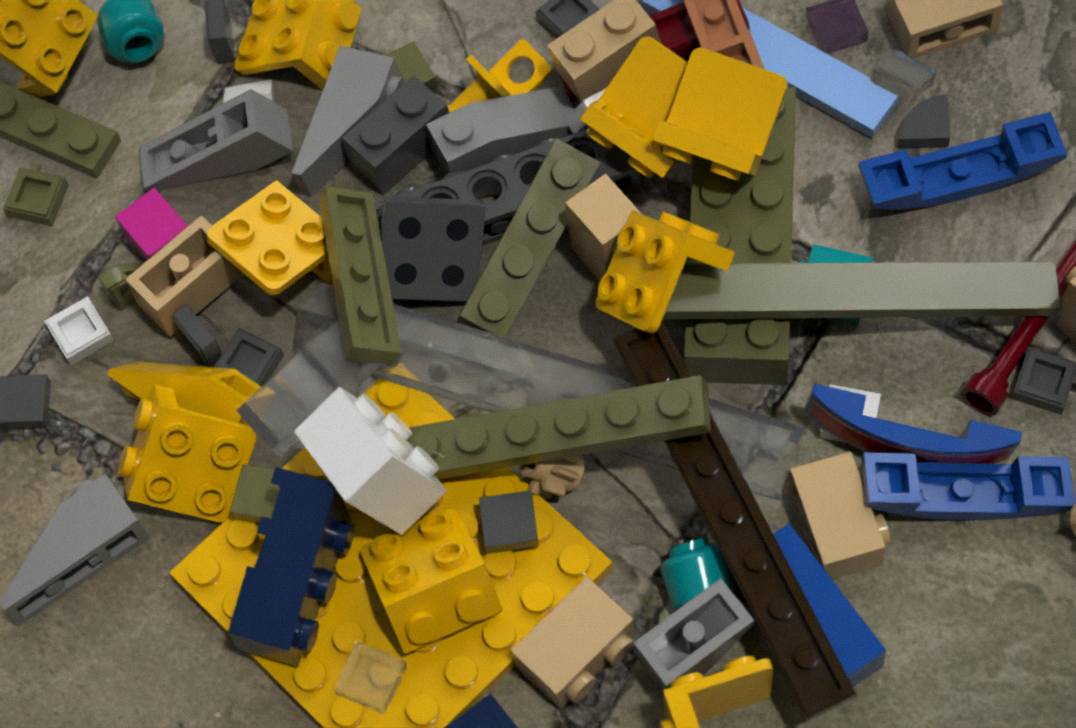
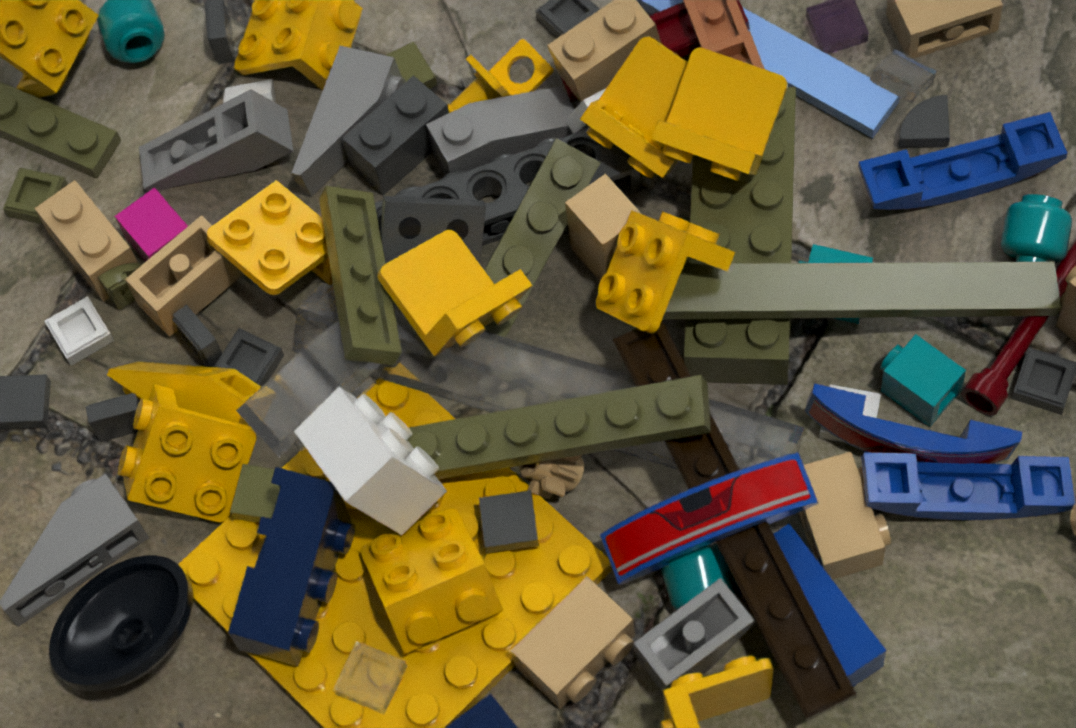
(84, 234): none -> tan brick
(113, 417): none -> dark grey tile
(121, 623): none -> black dish
(449, 293): none -> yellow bracket
(707, 515): none -> slope
(921, 379): none -> teal brick
(1036, 229): none -> teal head

